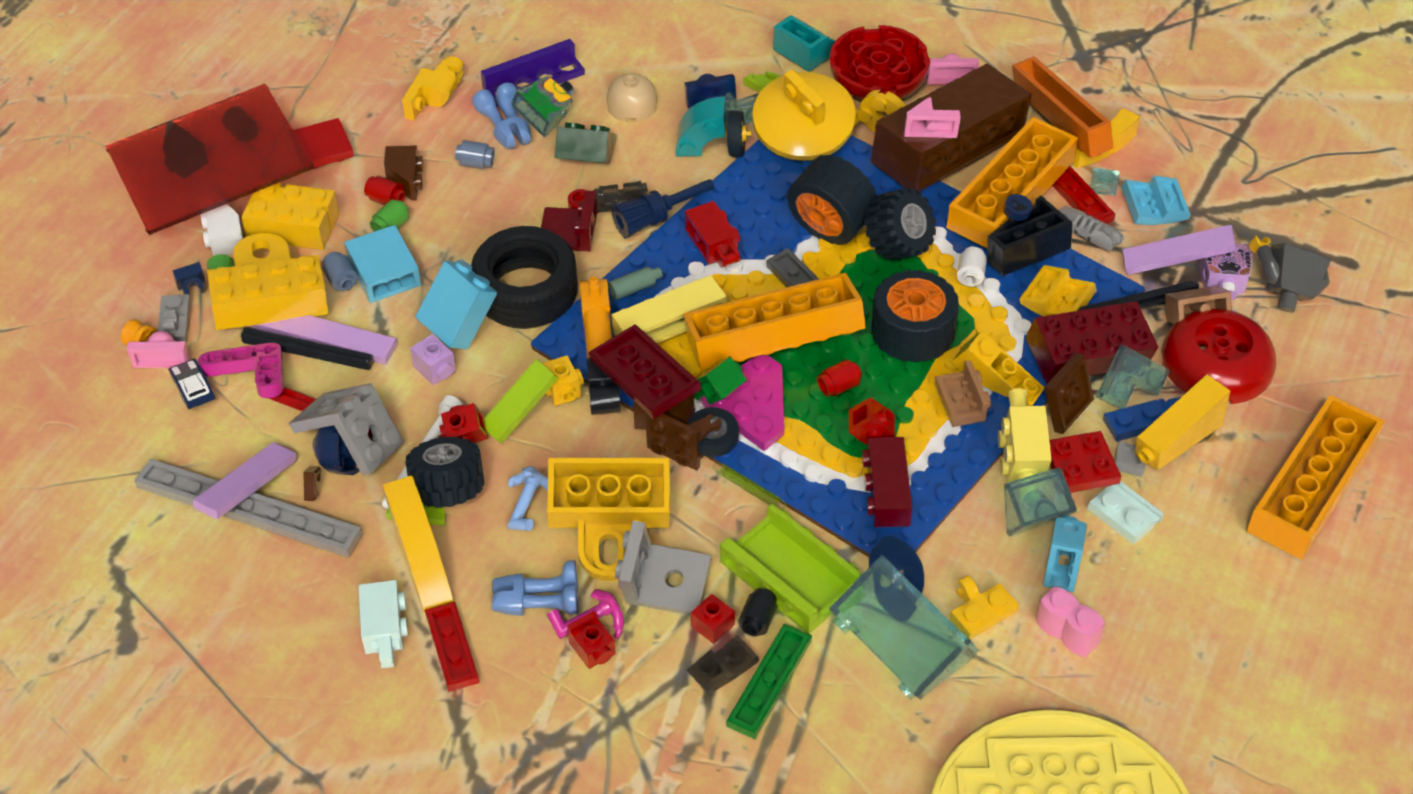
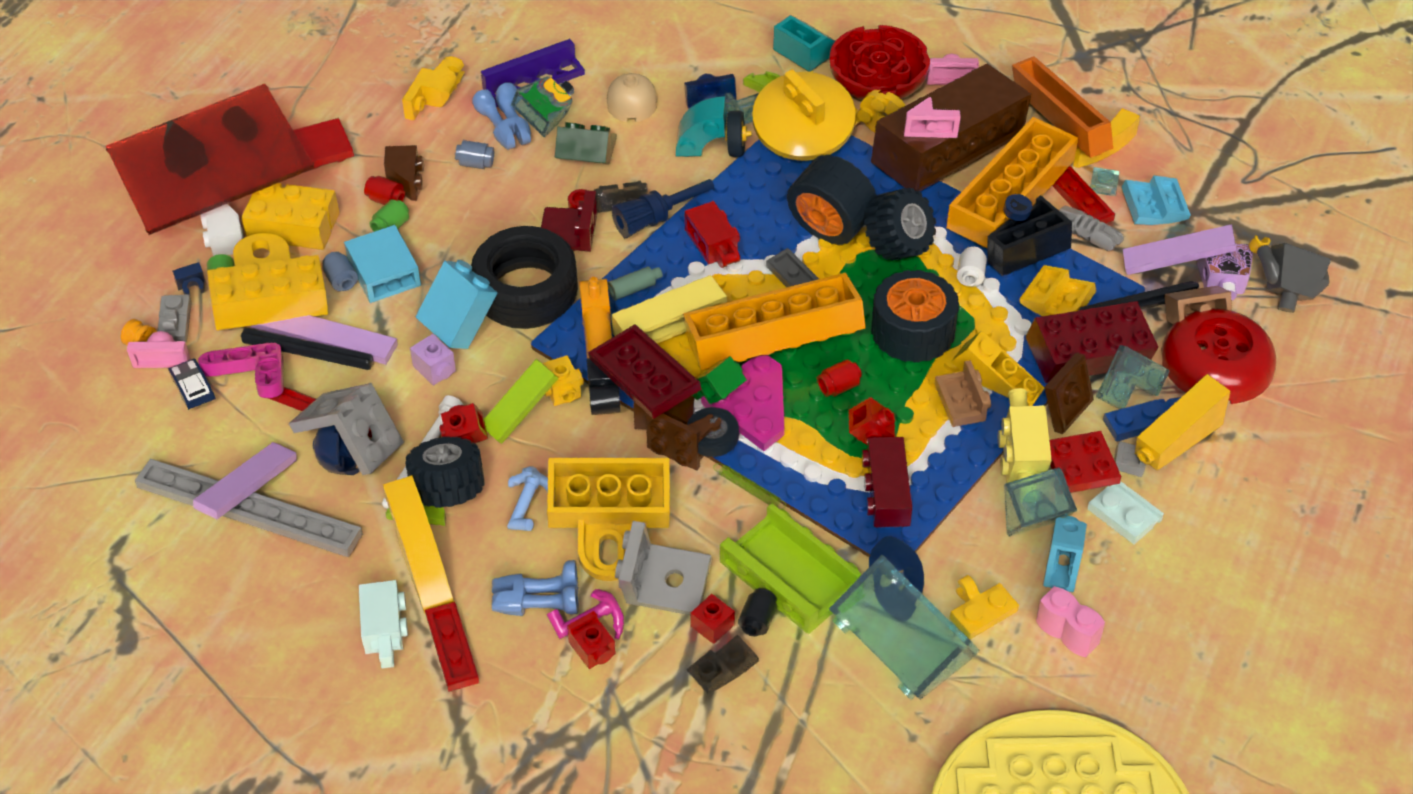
(311, 476): reddish brown tile -> none
(769, 681): green tile -> none
(1315, 477): light orange brick -> none

